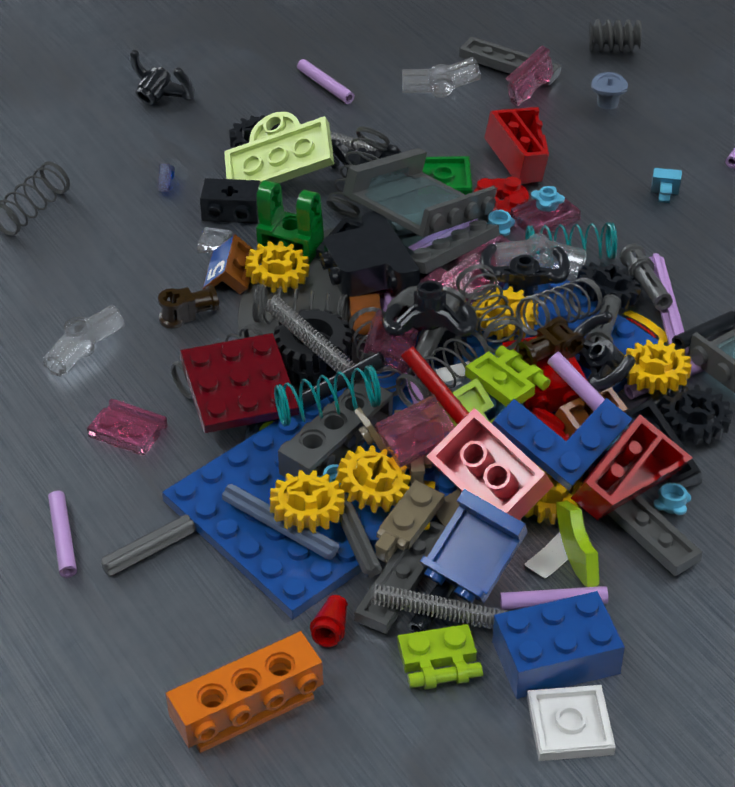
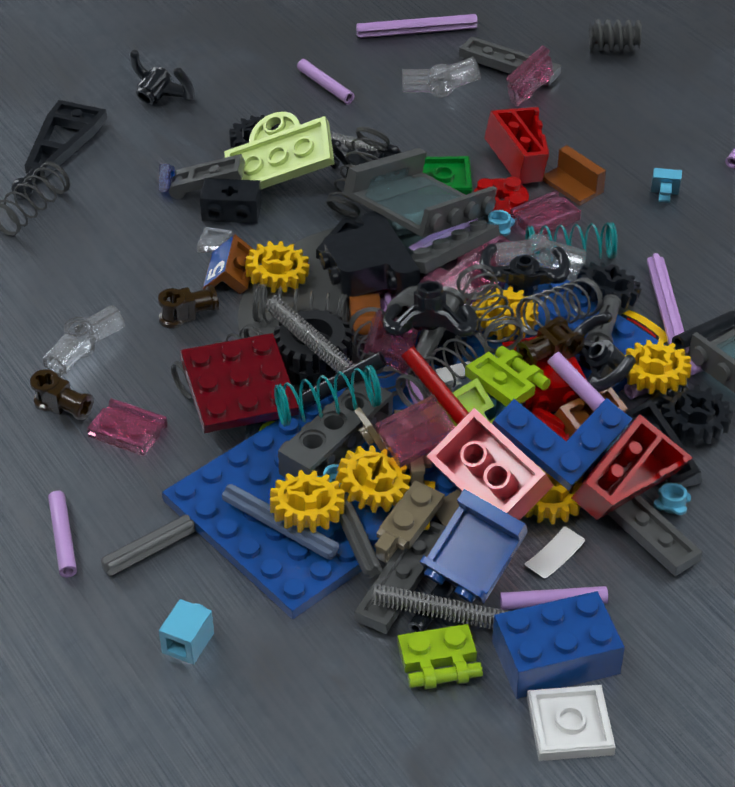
(56, 395): none -> dark brown connector
(64, 114): none -> black plate
(186, 631): none -> medium azure brick
(192, 177): none -> dark grey plate
(245, 688): orange brick -> none
(276, 225): green brick -> none
(330, 622): red cone -> none
(415, 26): none -> lavender axle
(547, 198): medium azure plate -> none
(576, 176): none -> dark orange panel
(576, 543): lime tile -> none
(608, 89): sand blue piece -> none
(643, 270): dark grey pin -> none

